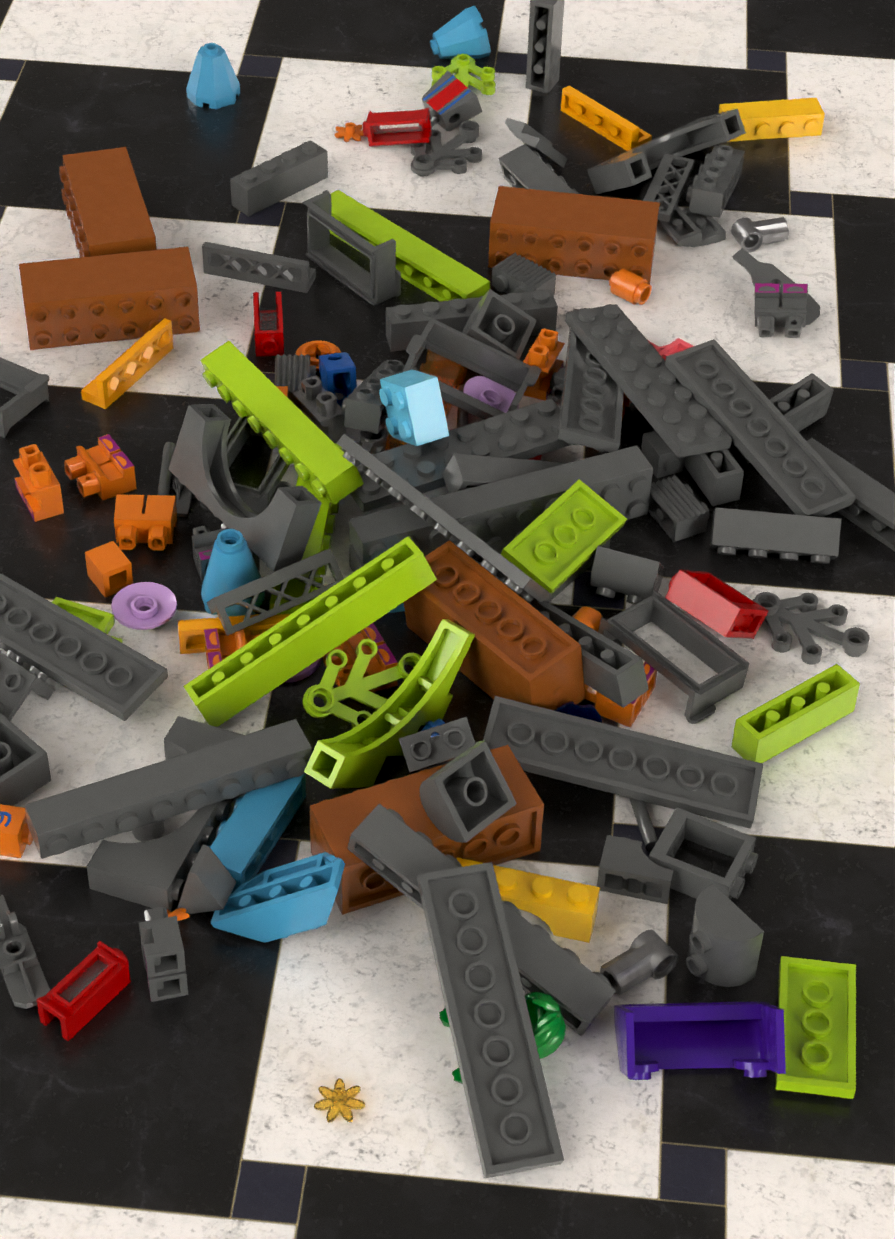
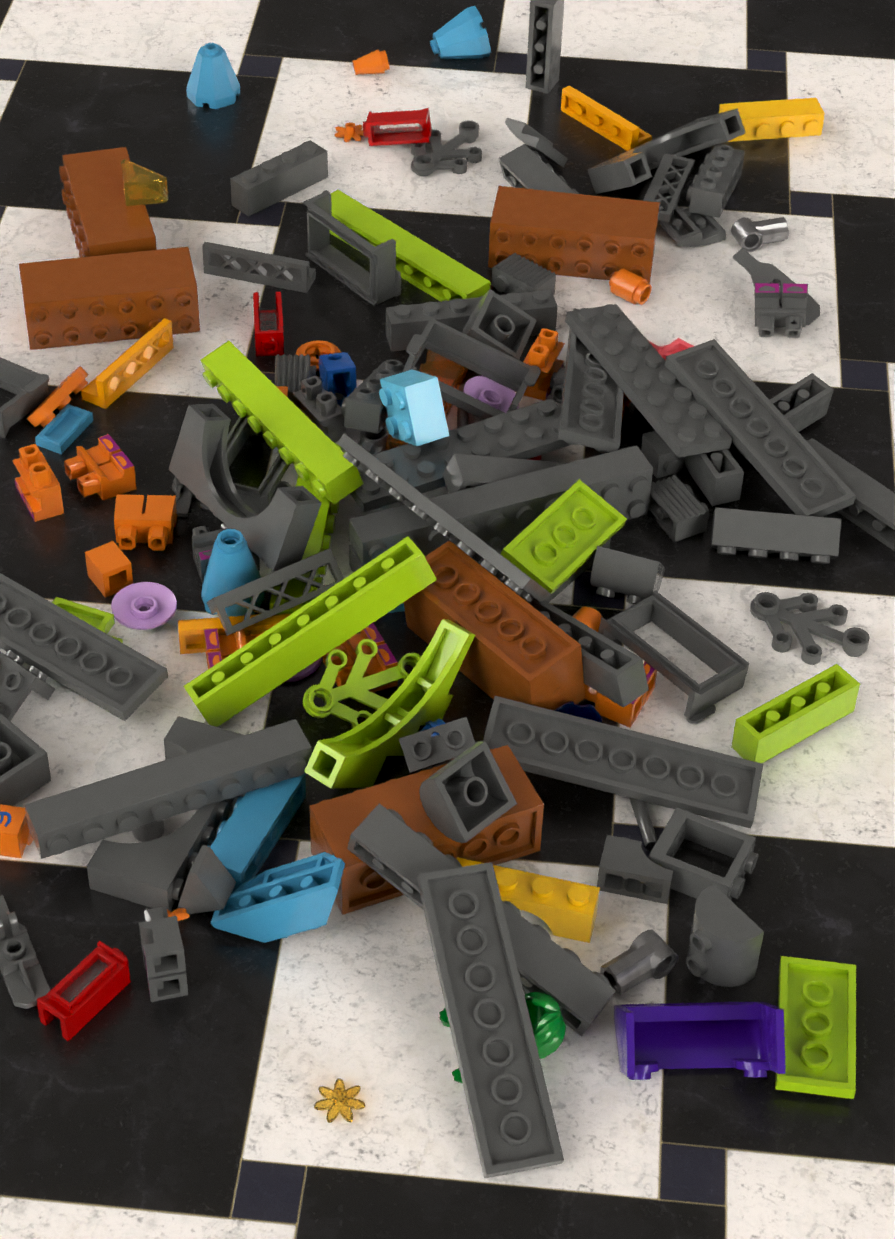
(58, 398): none -> orange plate
(64, 429): none -> dark azure tile
(142, 185): none -> clear yellow slope
(165, 475): dark grey bar -> none
(371, 63): none -> orange cone
(450, 102): dark grey torso -> none
(463, 66): lime plant -> none
(716, 604): window -> none

